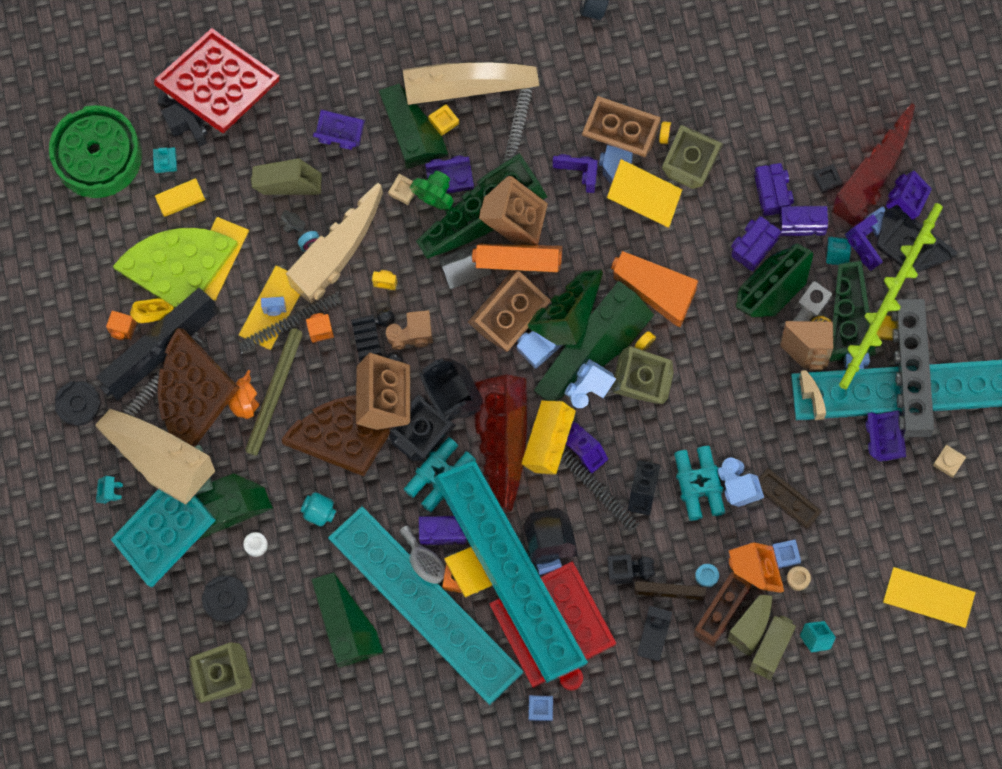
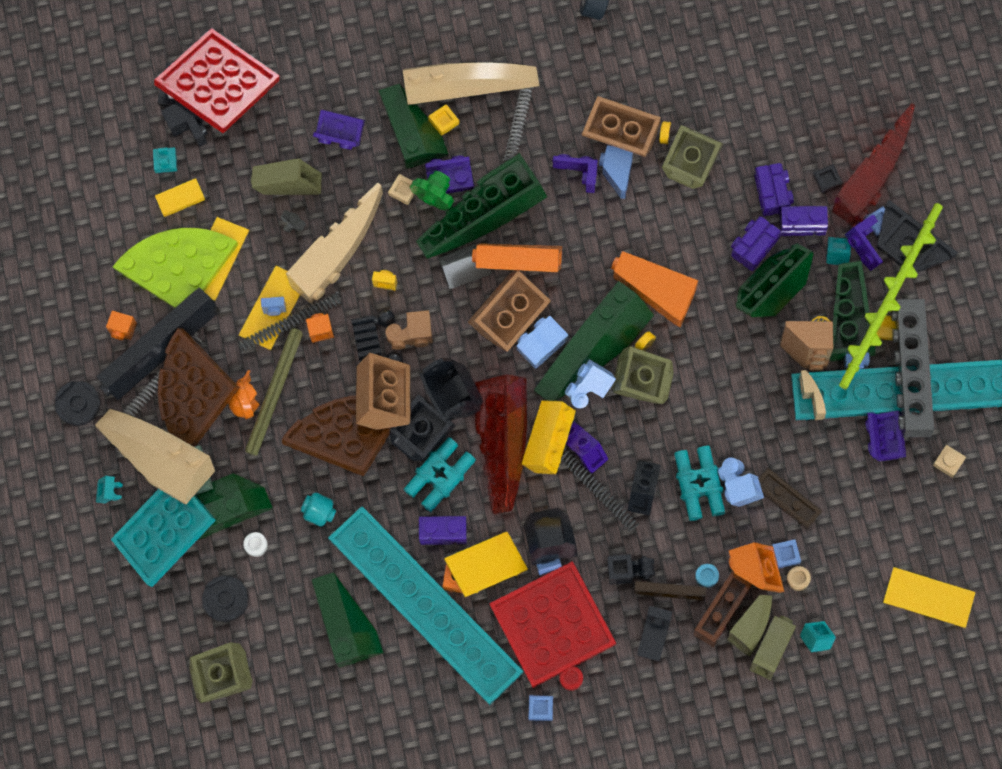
(100, 172): green brick -> none
(150, 310): yellow plate -> none
(307, 240): medium azure tile -> none
(428, 554): light grey piece -> none
(510, 571): teal plate -> none
(514, 212): medium nougat slope -> none
(569, 313): dark green wedge -> none
(644, 193): yellow window -> none
(810, 308): light grey bracket -> none
(909, 194): dark purple bracket -> none

